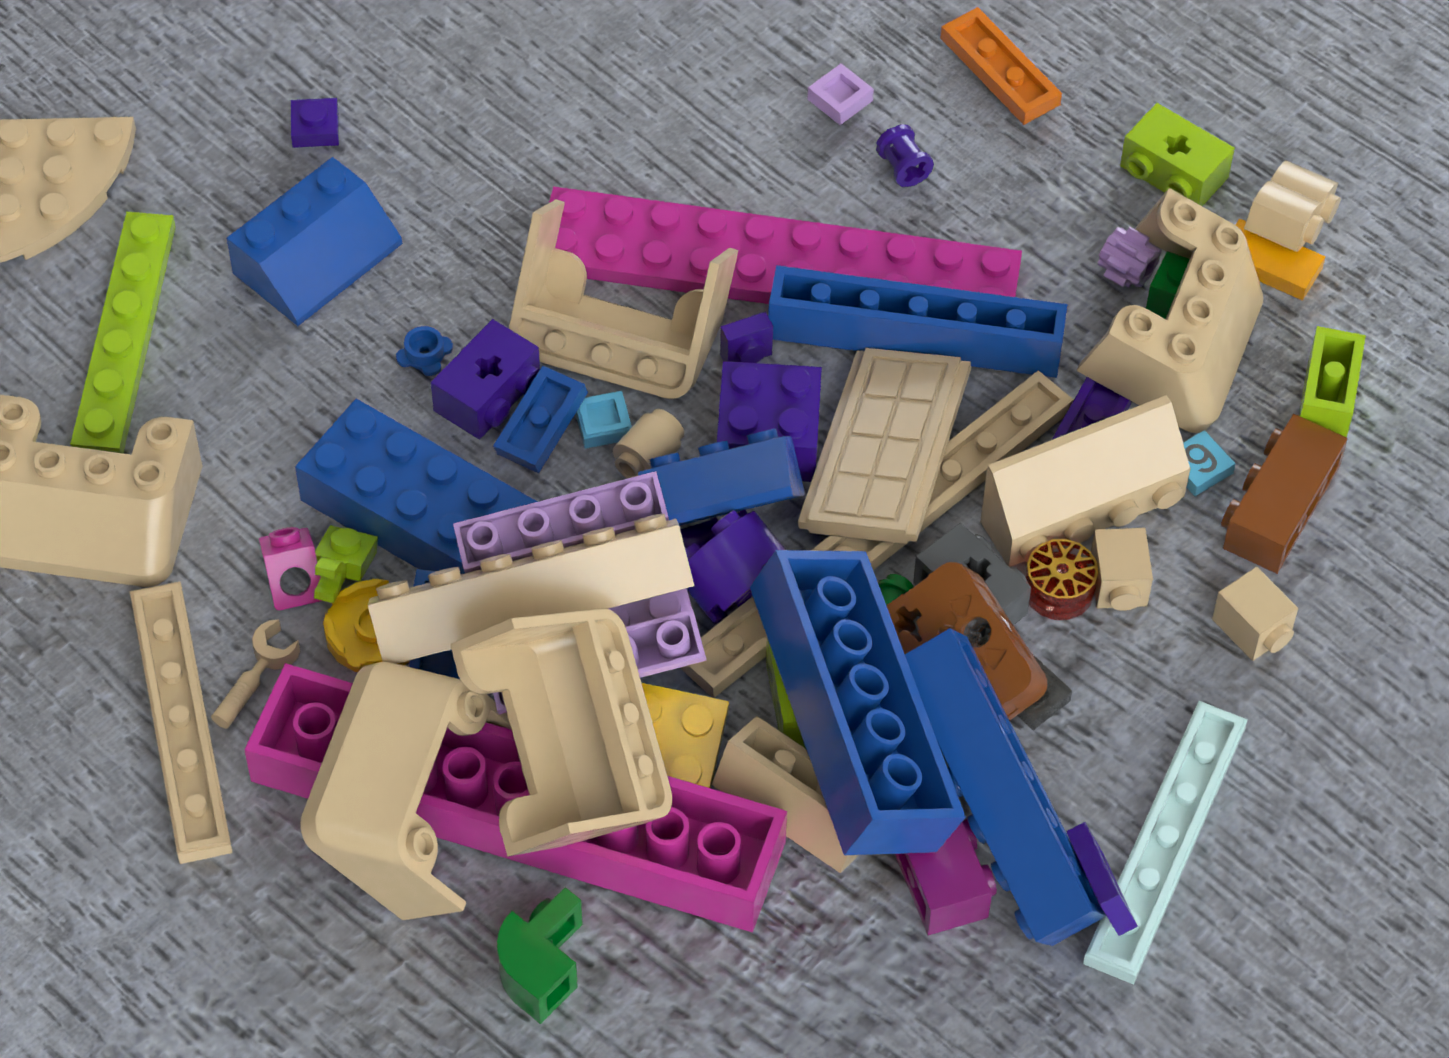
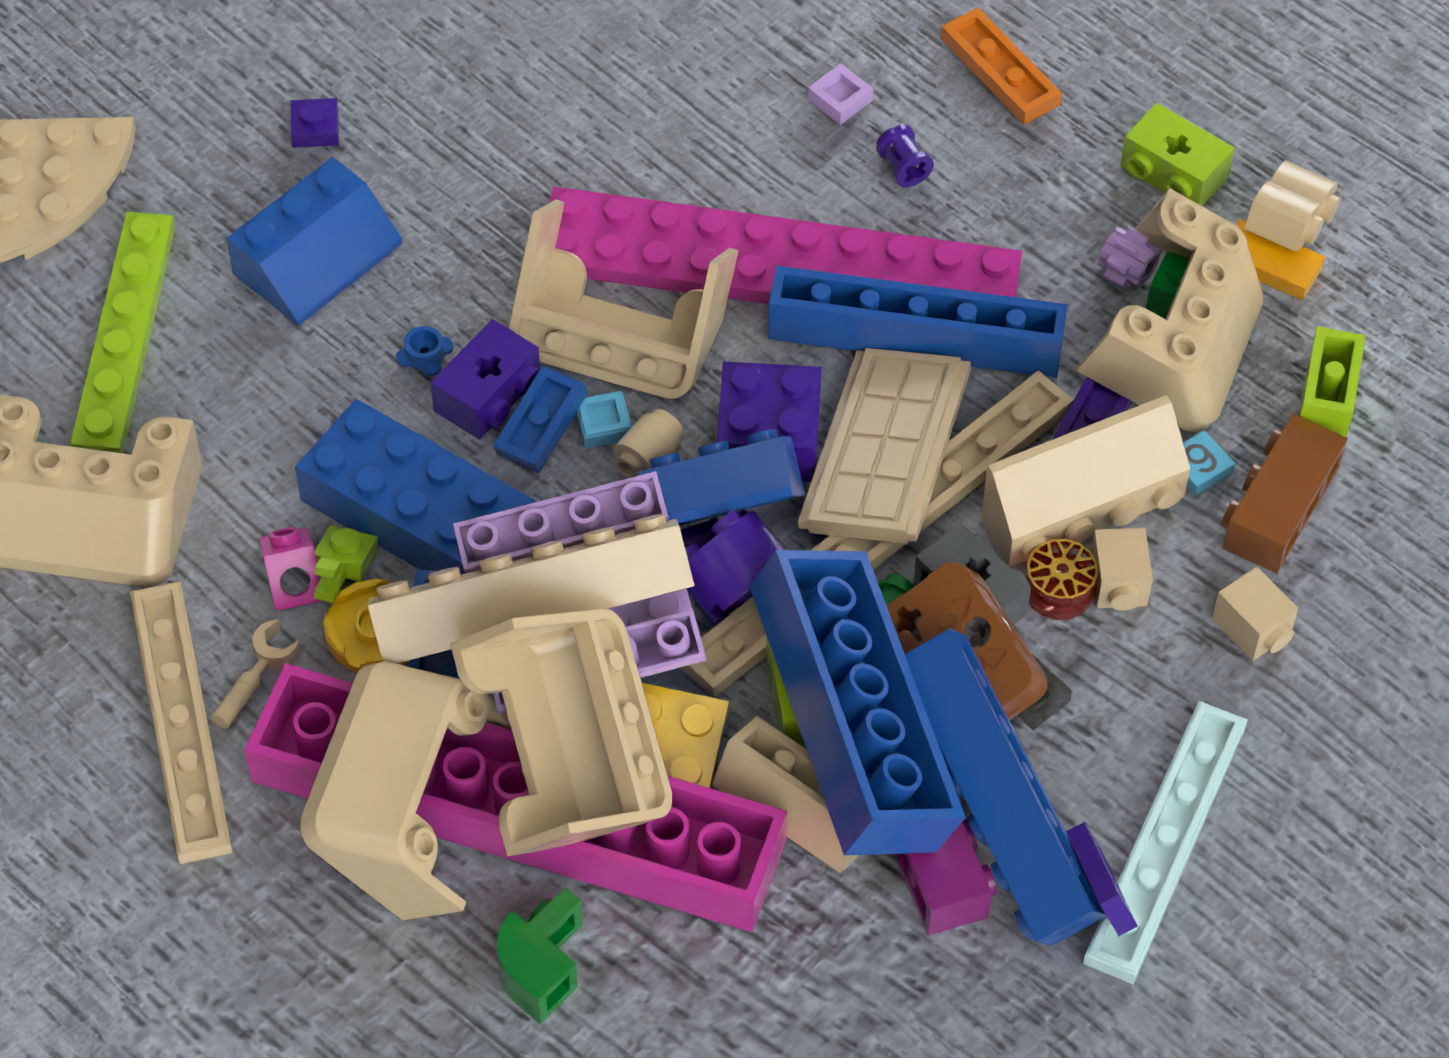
(747, 339): dark purple plate -> none

